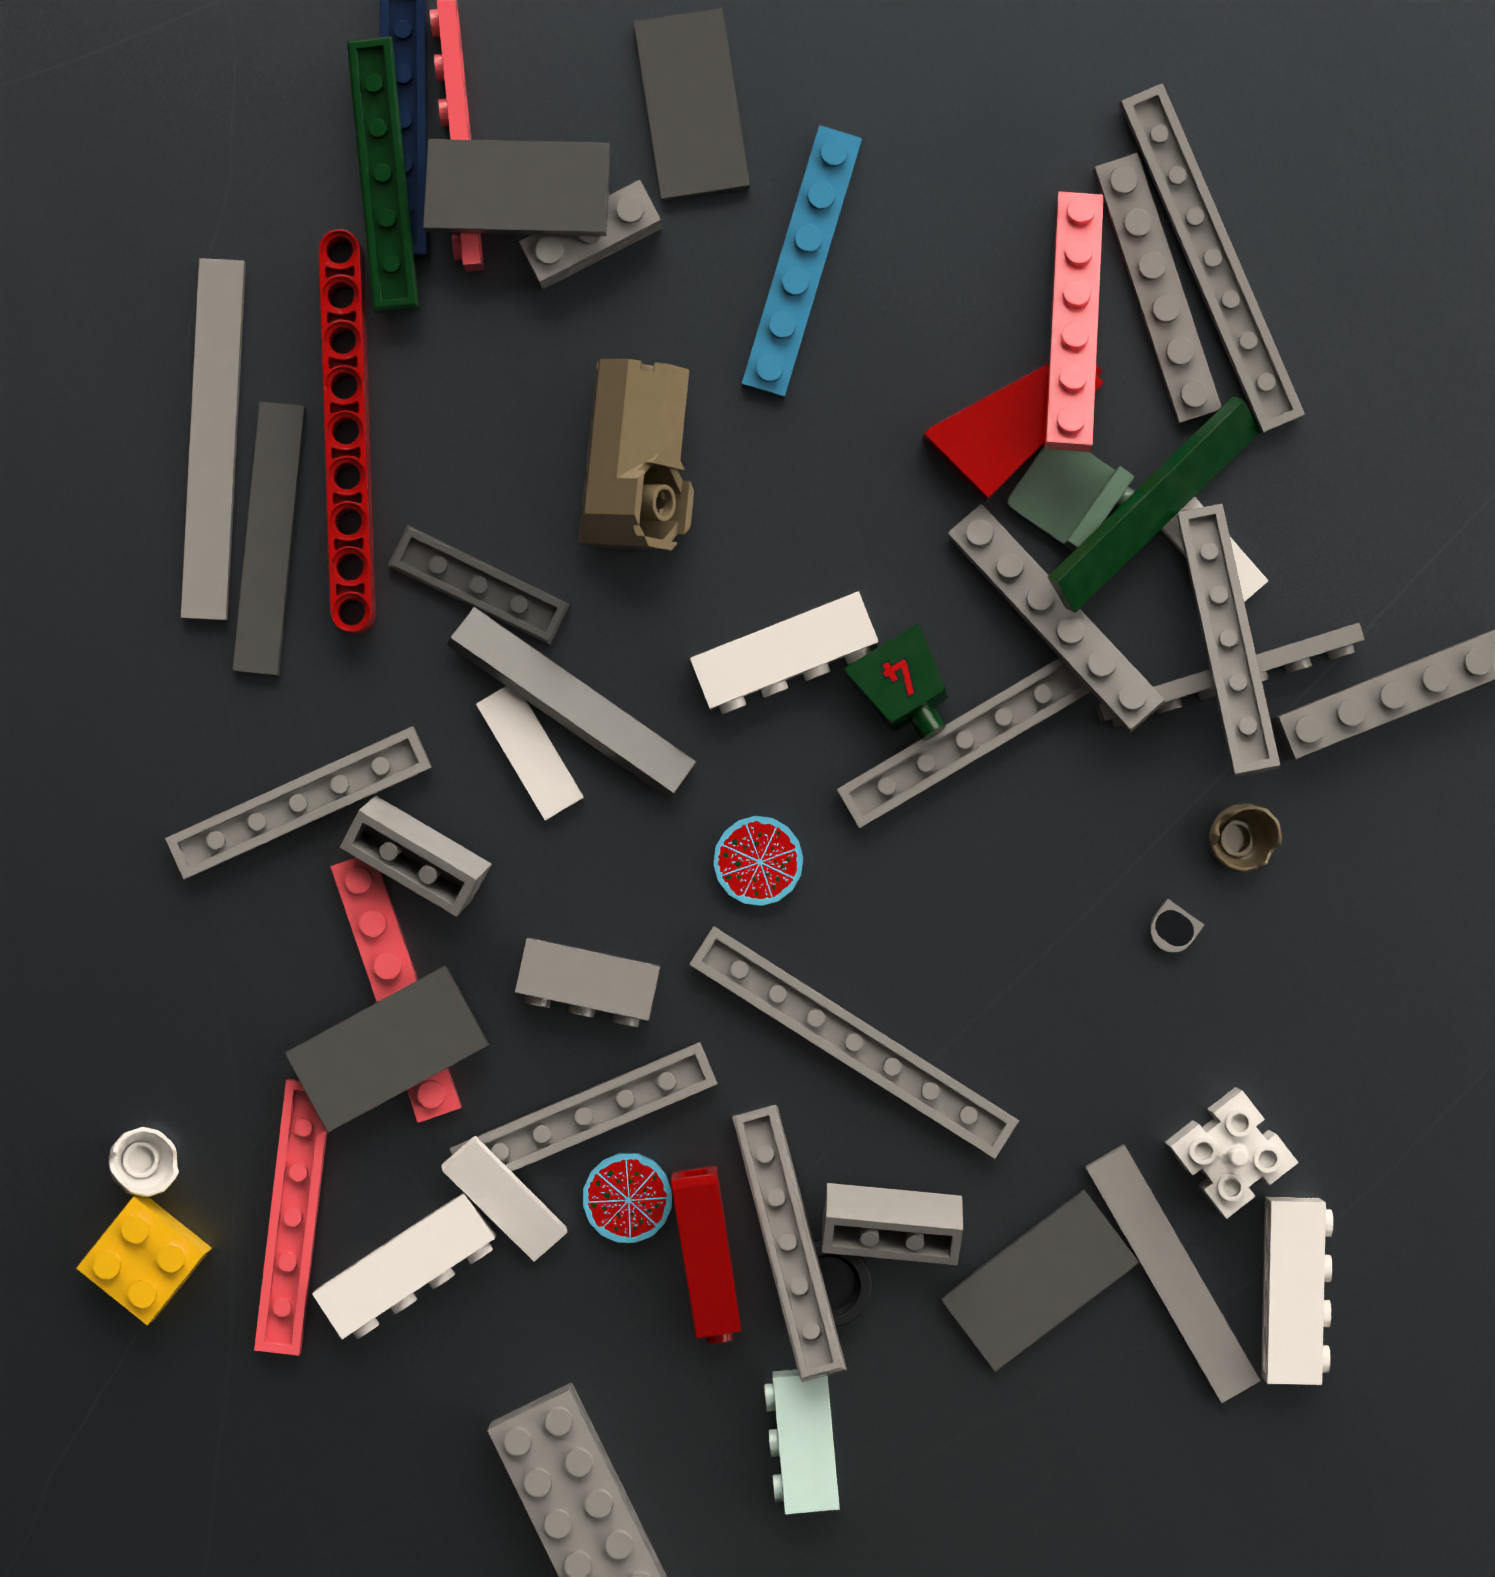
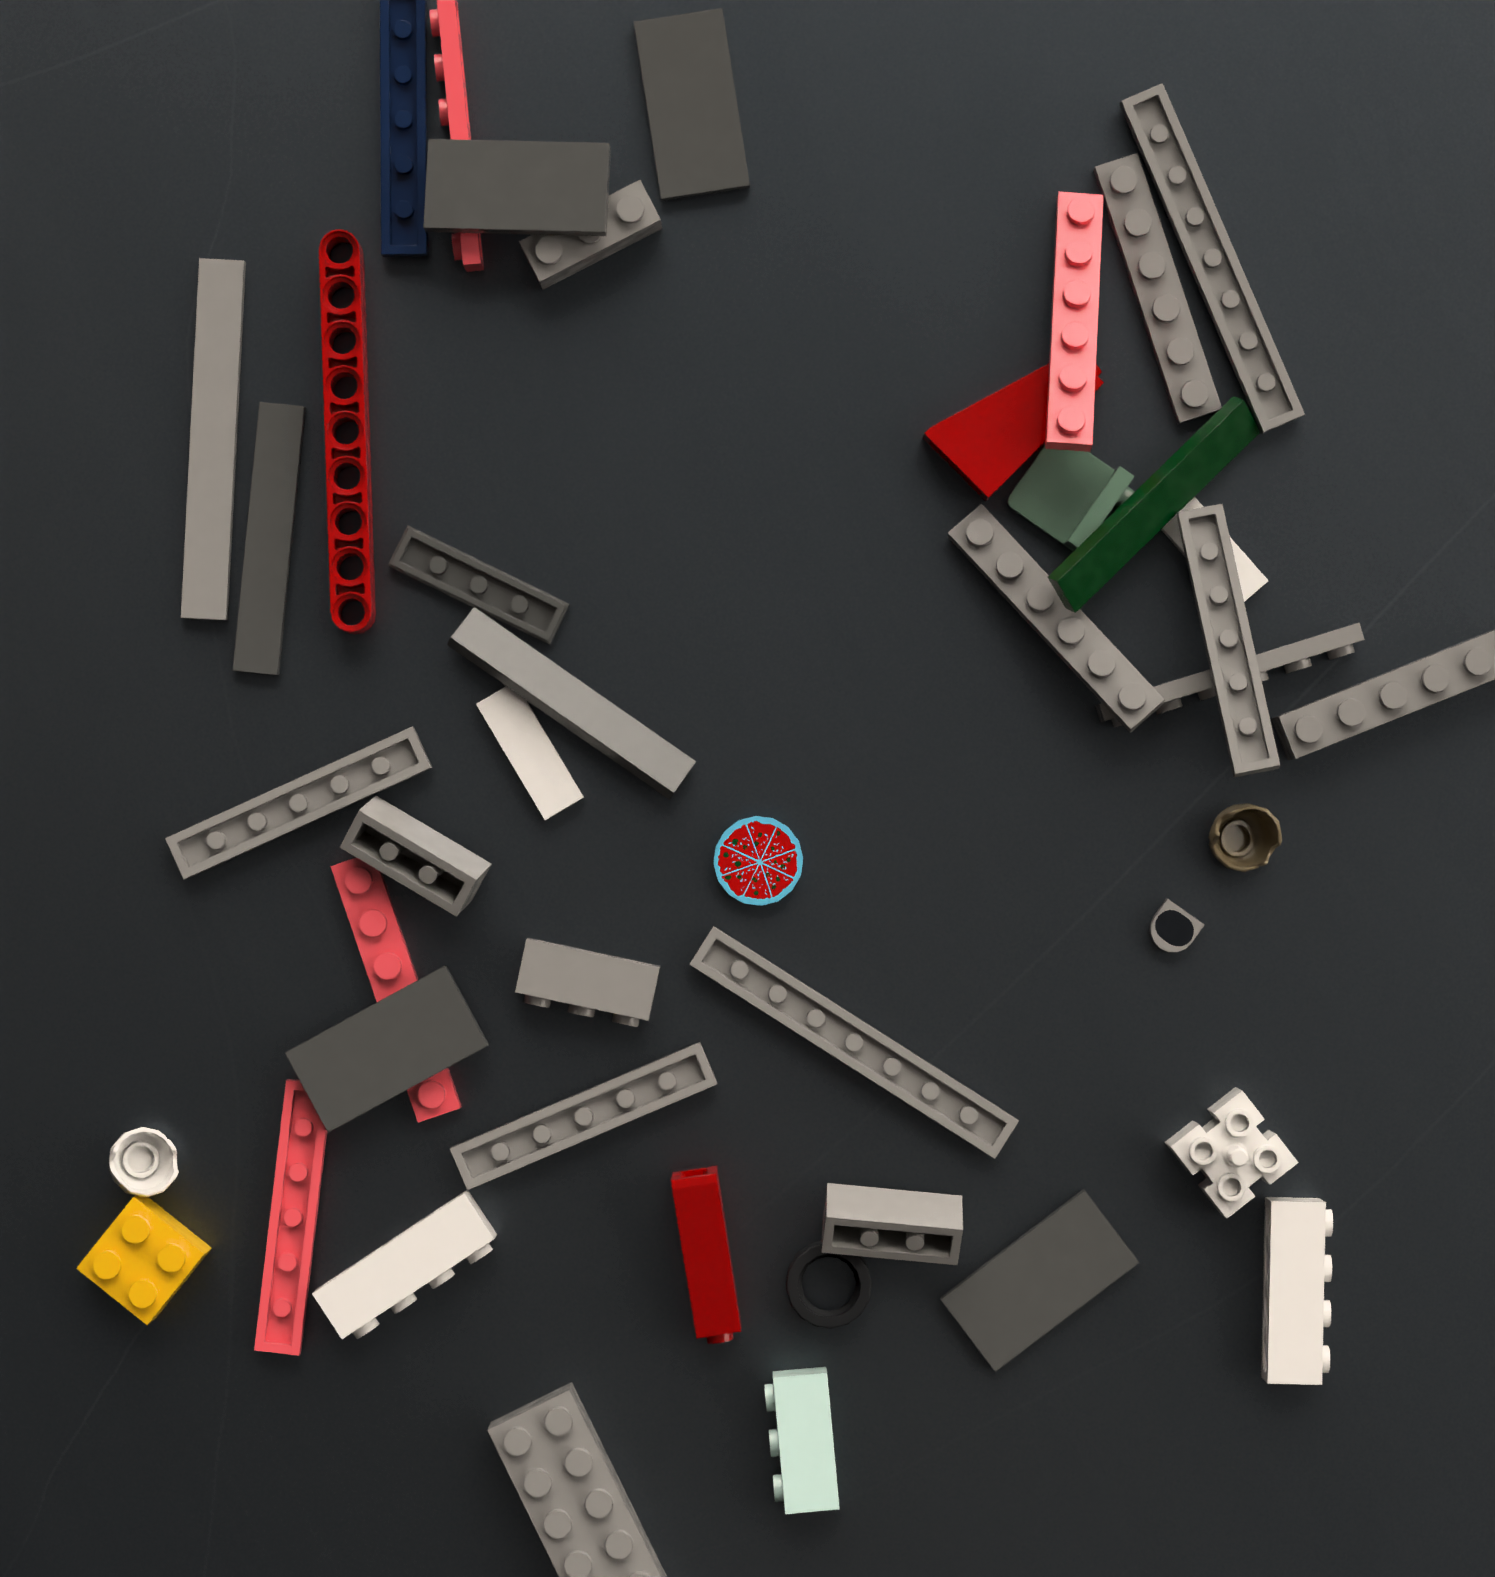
(383, 174): dark green tile -> none
(504, 1198): white tile -> none
(627, 1197): tile -> none
(634, 457): dark tan brick -> none
(785, 651): white brick -> none
(789, 1243): light grey tile -> none
(801, 261): dark azure plate -> none
(902, 683): dark green torso -> none
(961, 742): light grey plate -> none
(1172, 1273): light grey tile -> none

